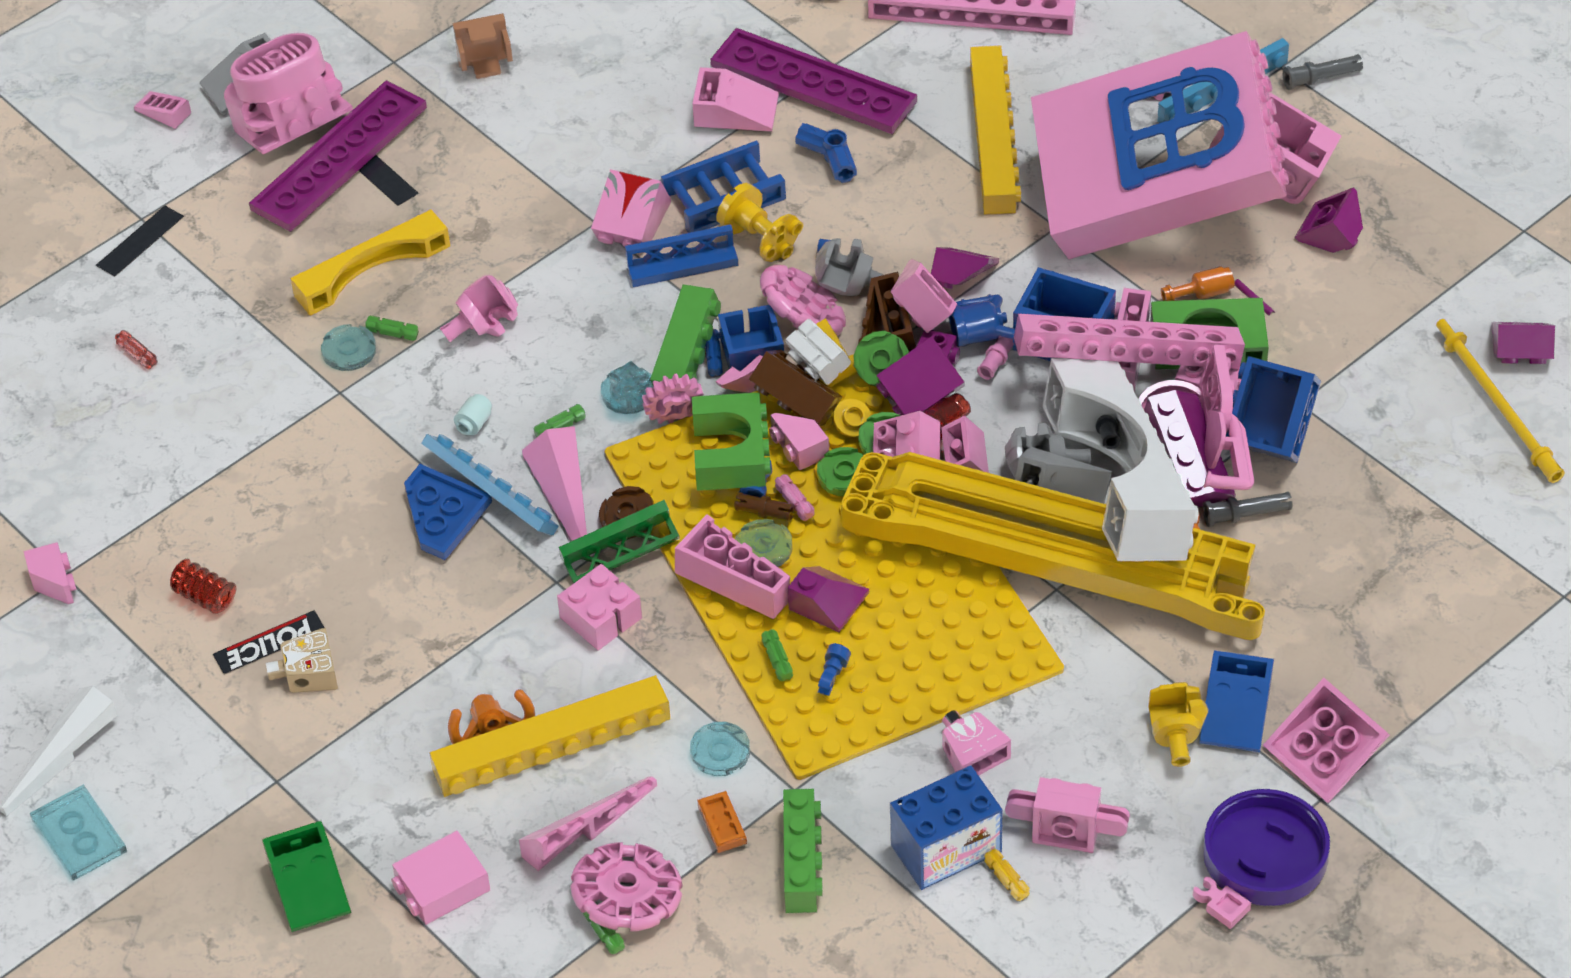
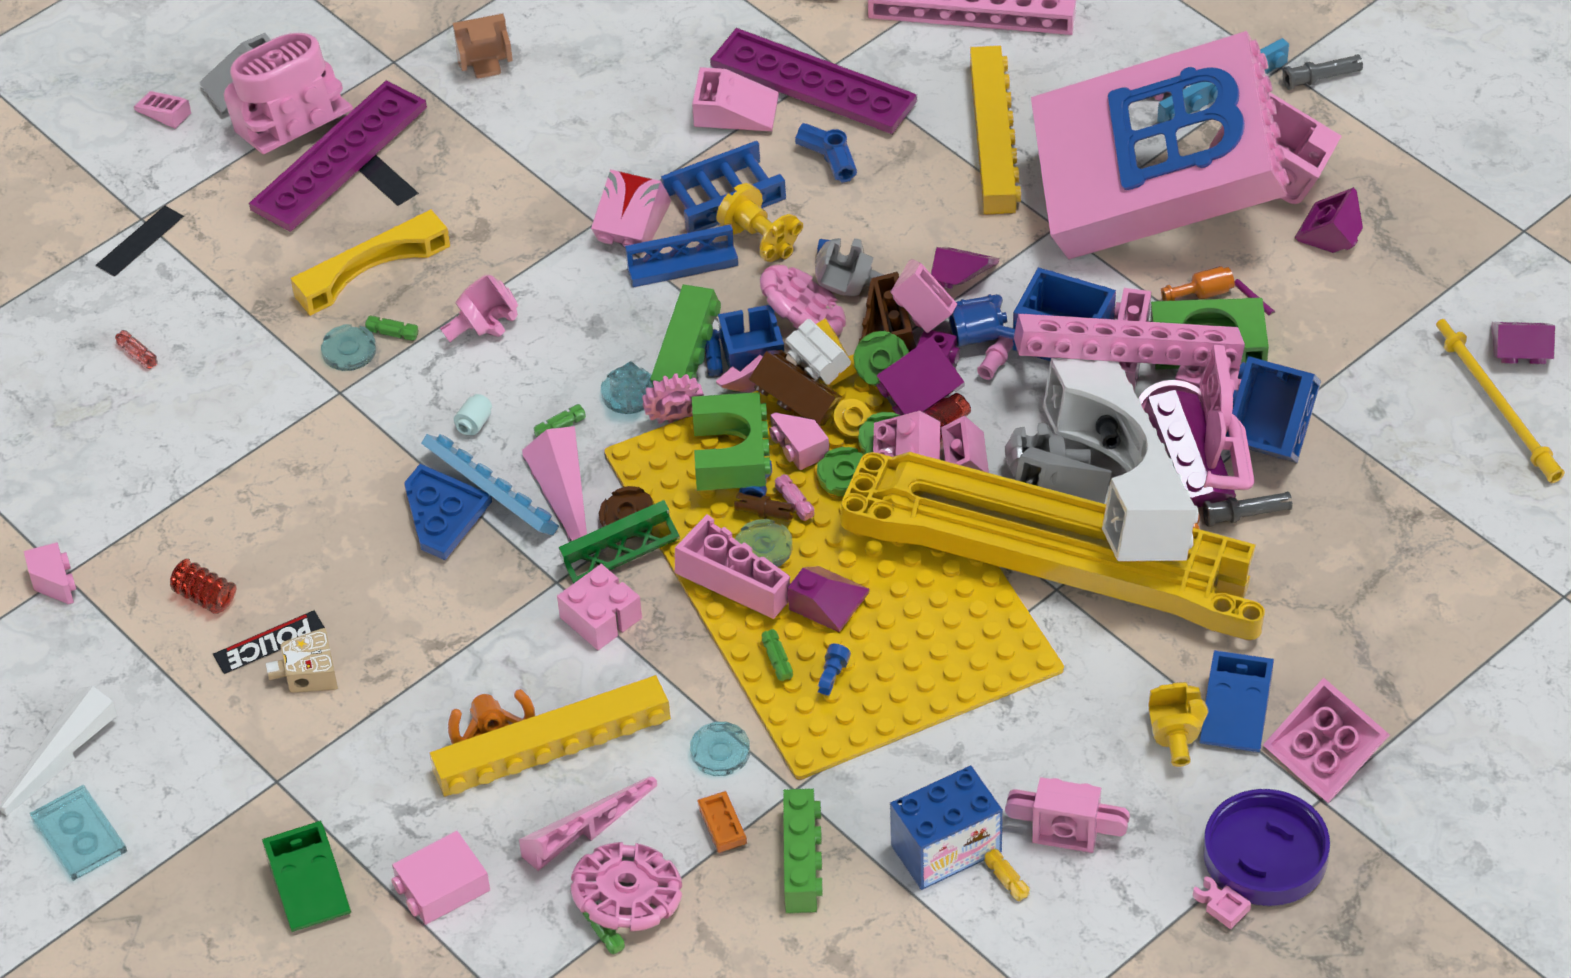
(974, 742): bright pink torso -> none

